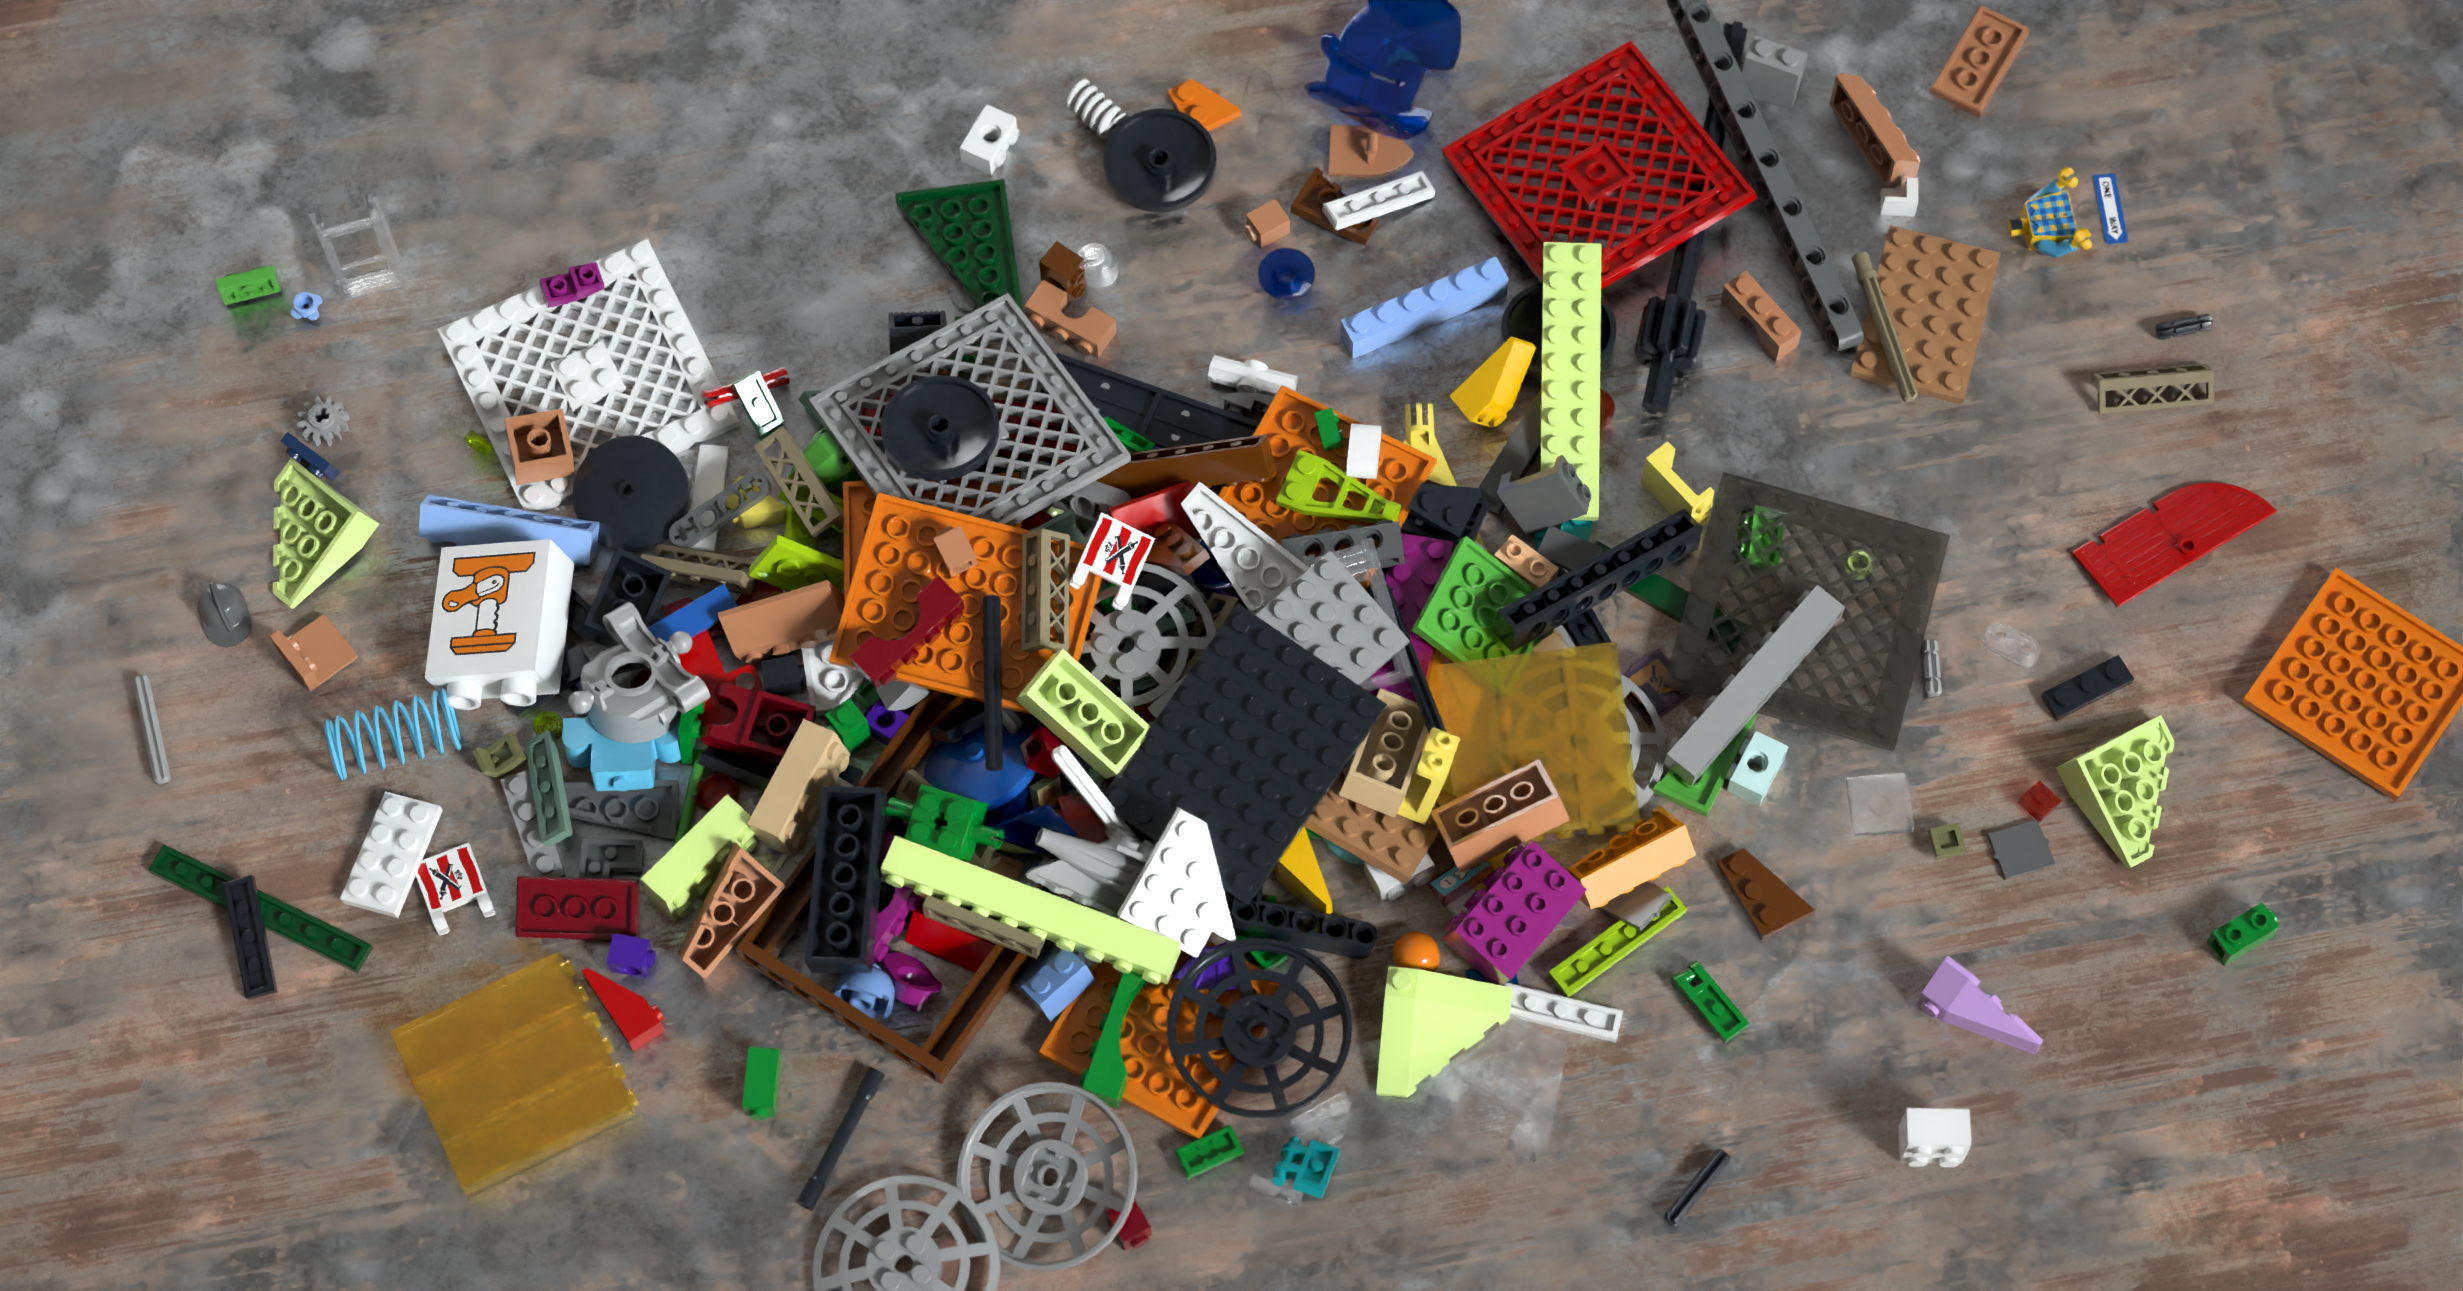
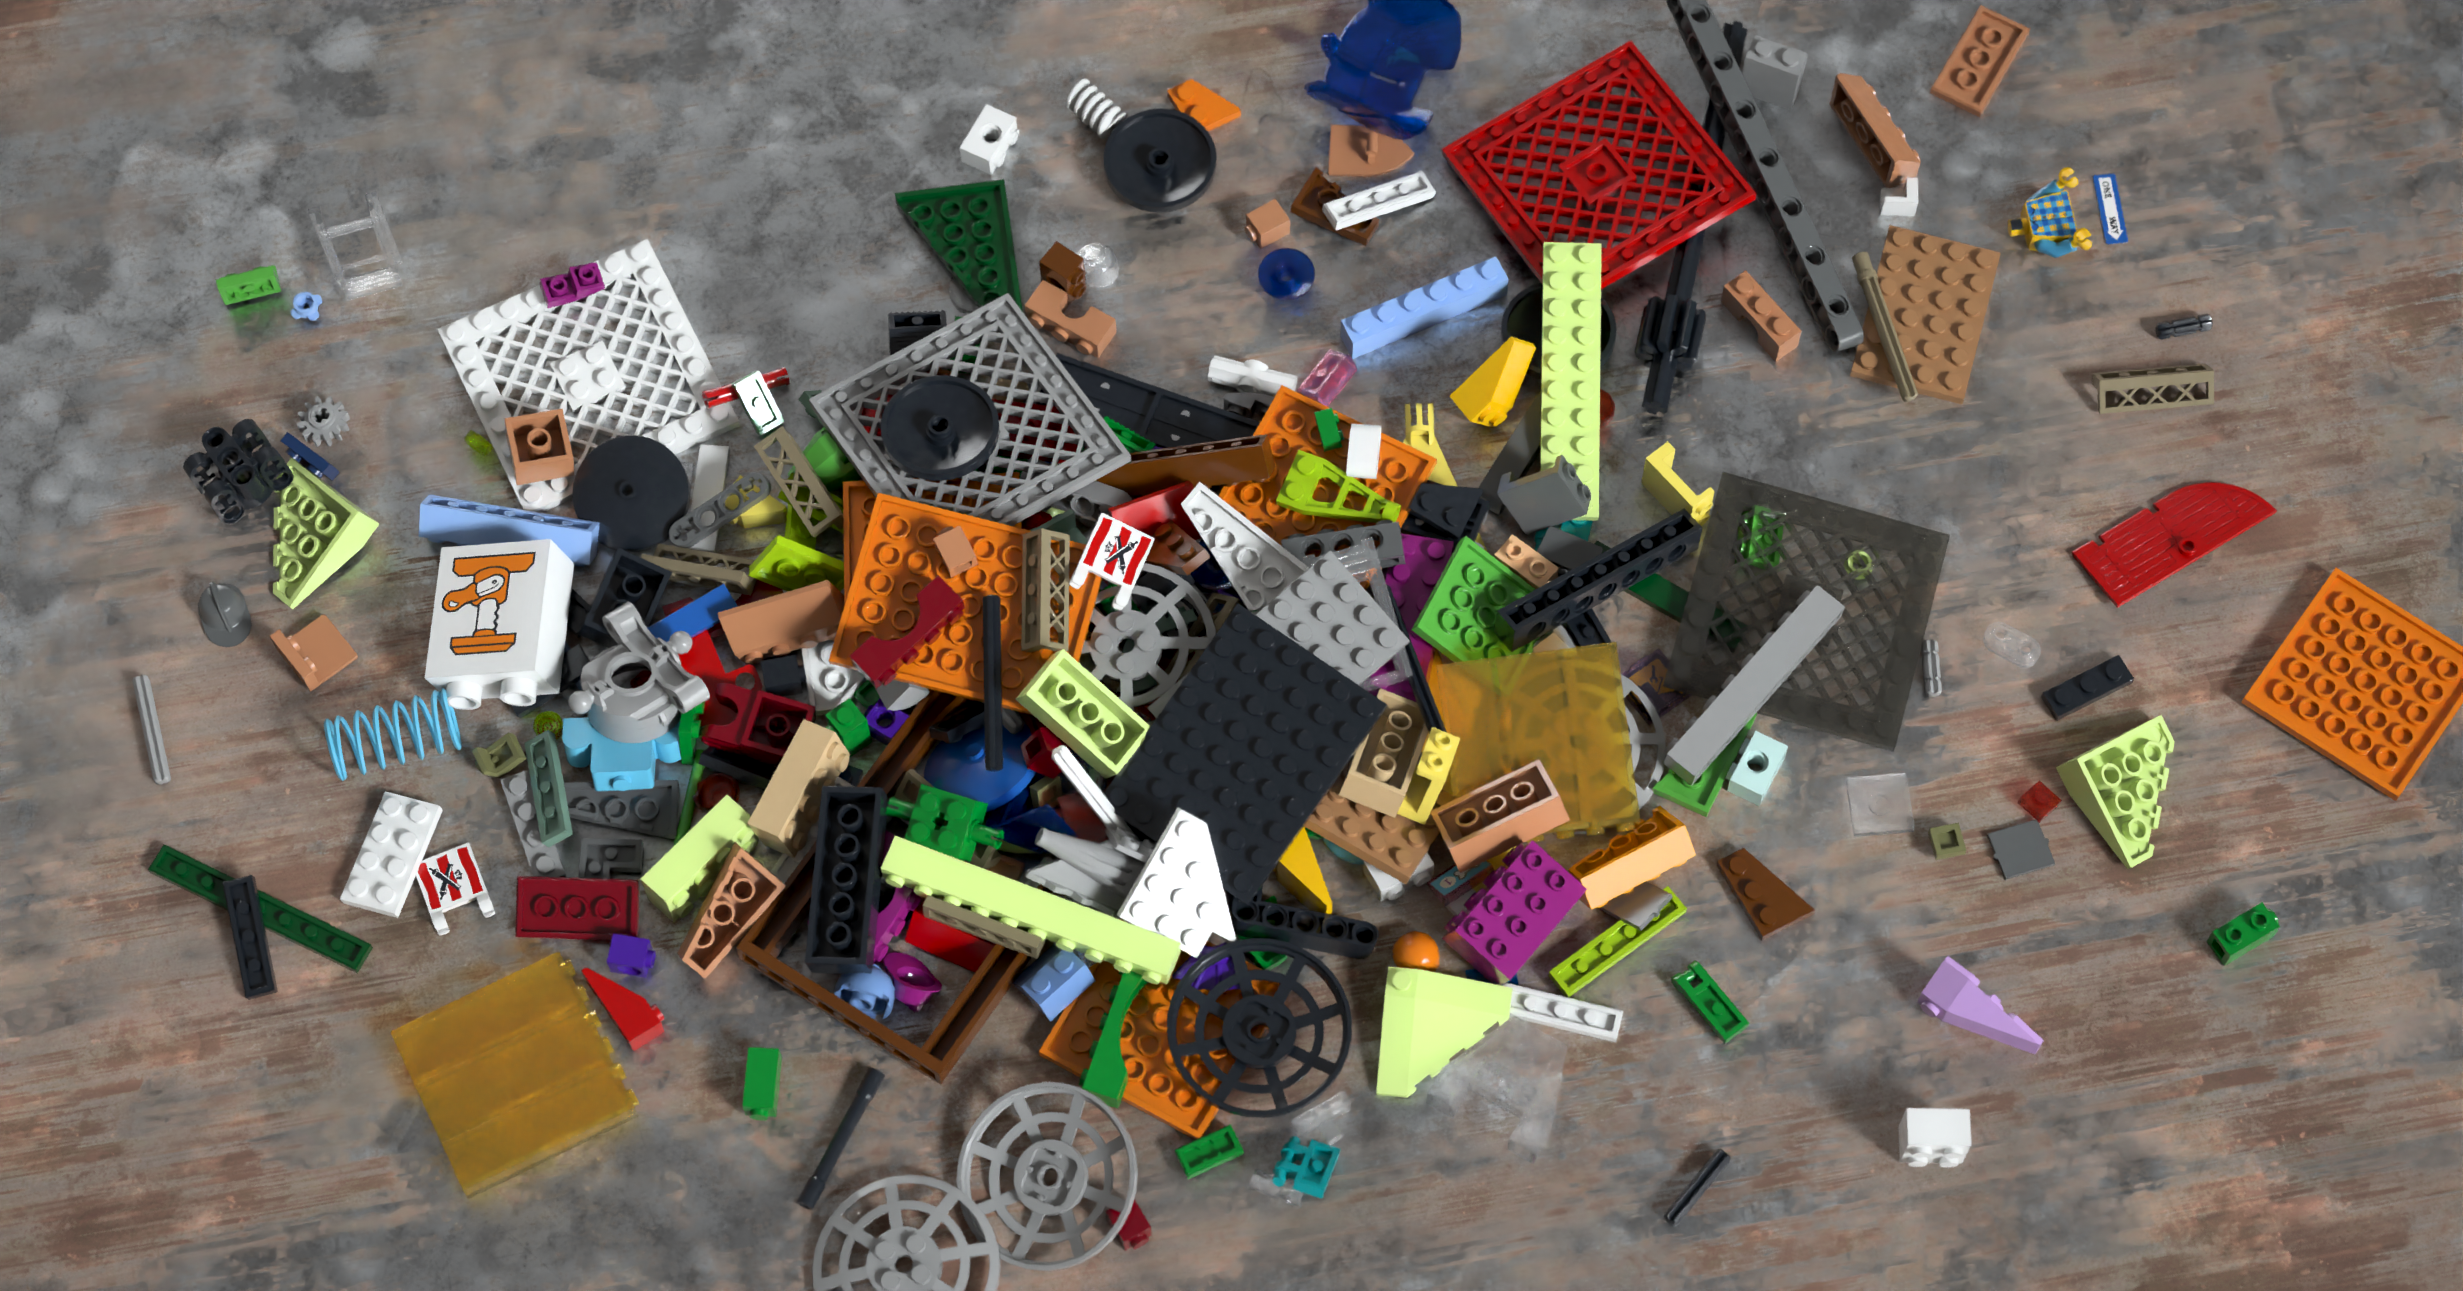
(236, 470): none -> black piece
(1328, 377): none -> clear pink slope

